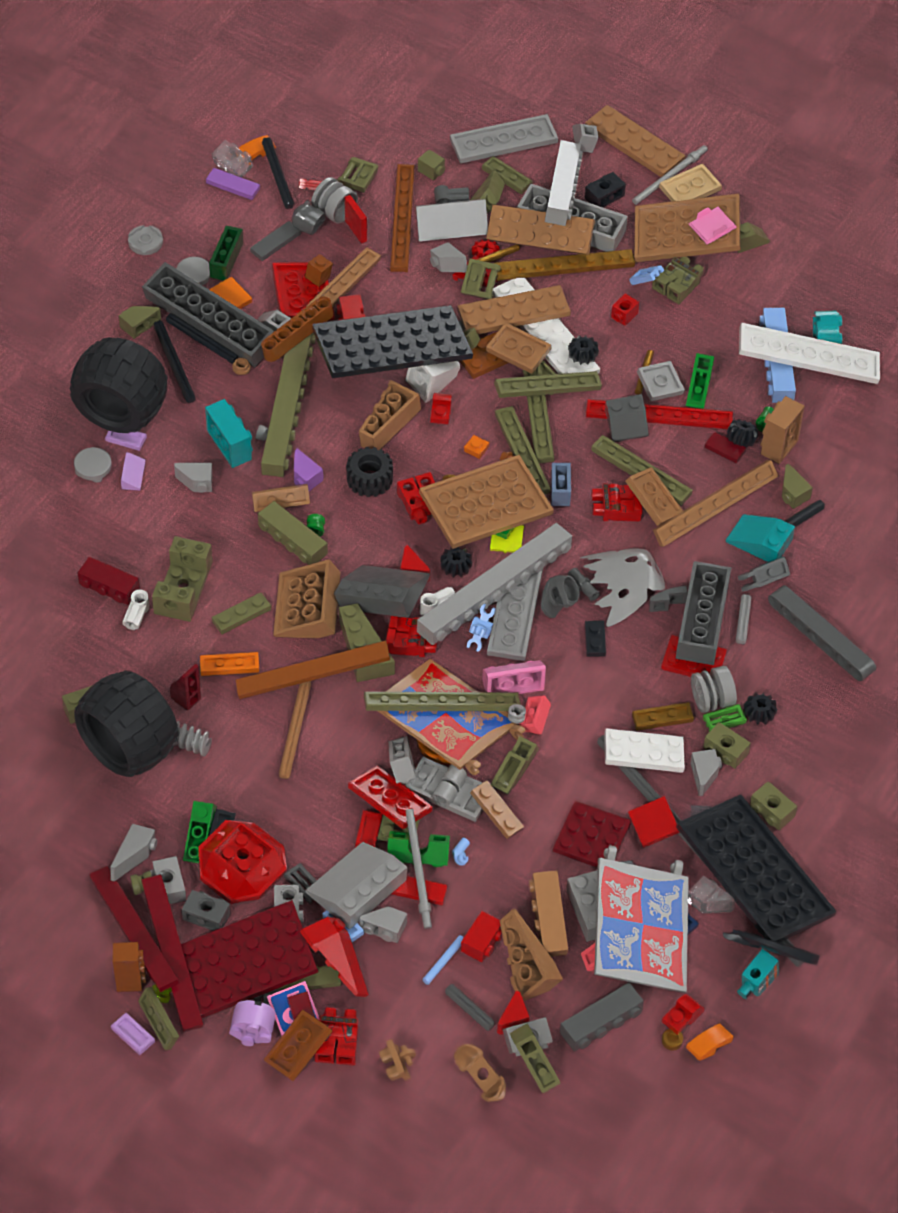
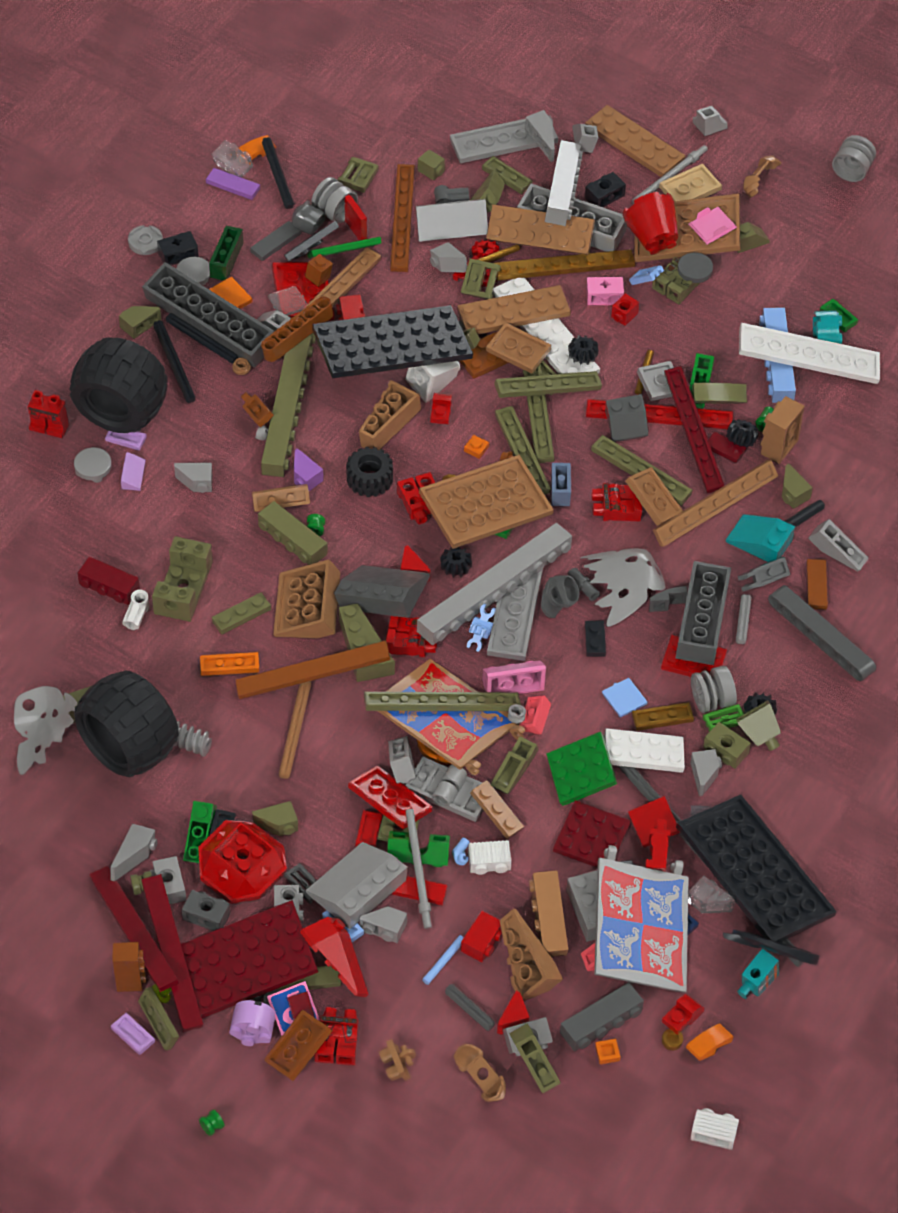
(41, 730): none -> light grey piece
(48, 414): none -> red hips
(177, 247): none -> black brick
(187, 688): dark red slope -> none
(211, 1122): none -> green wheel
(229, 433): teal brick -> none
(256, 409): none -> dark orange plate
(277, 819): none -> olive slope
(288, 301): none -> clear piece
(311, 184): axle -> none
(311, 242): none -> wing
(344, 247): none -> green tile
(429, 601): white piece -> none
(489, 857): none -> white brick
(510, 544): neon yellow piece -> none
(541, 130): none -> light grey slope
(581, 768): none -> green plate
(604, 290): none -> bright pink brick
(607, 1051): none -> orange plate
(624, 697): none -> light blue piece
(653, 221): none -> red cone
(659, 843): none -> red hips
(694, 429): none -> dark red tile
(695, 267): none -> dark grey tile
(709, 121): none -> light grey brick
(714, 1128): none -> white brick
(719, 393): none -> olive slope
(751, 182): none -> medium nougat piece
(761, 725): none -> torso
(768, 796): olive brick -> none
(817, 584): none -> dark orange tile
(836, 544): none -> light grey slope
(848, 319): none -> green plate
(854, 158): none -> light grey wheel

